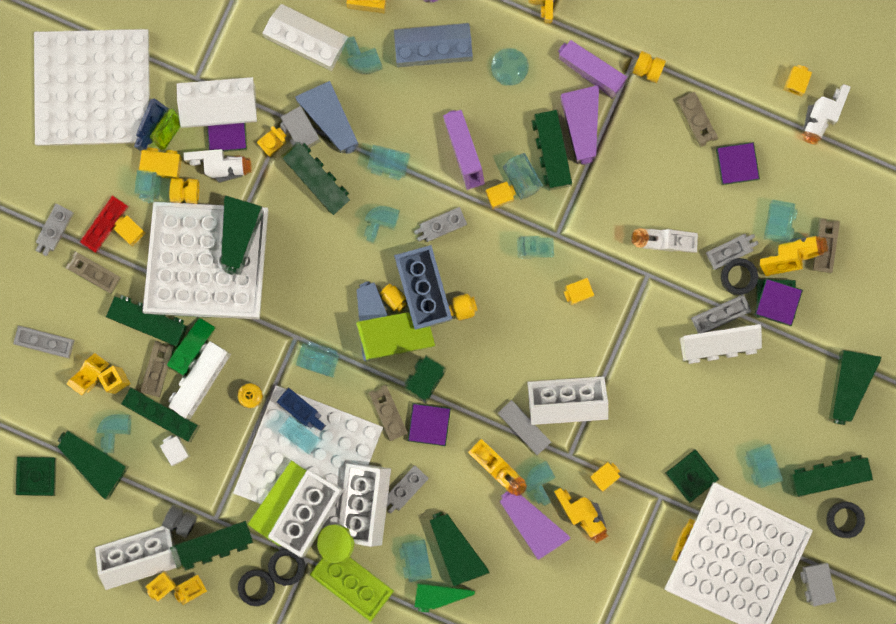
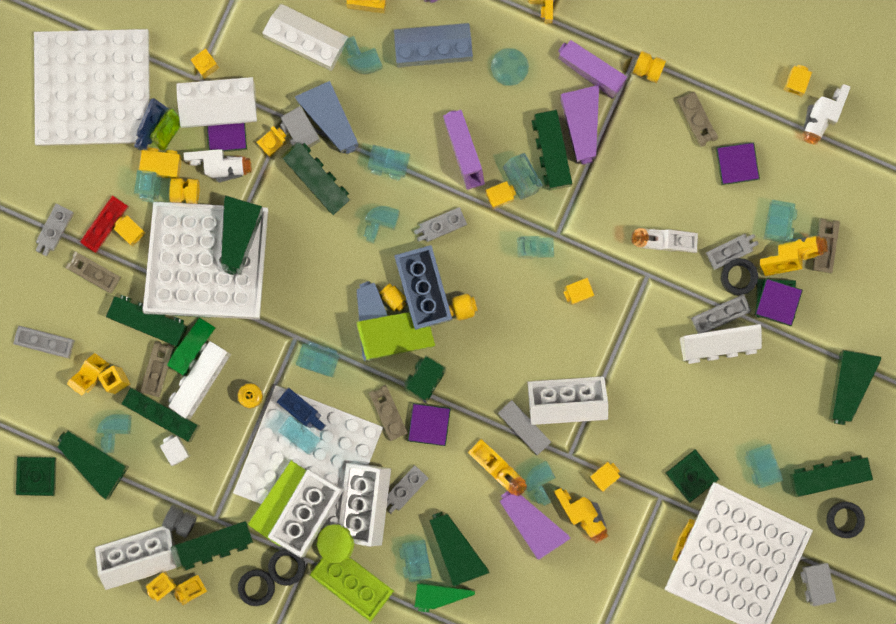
(204, 63): none -> yellow brick

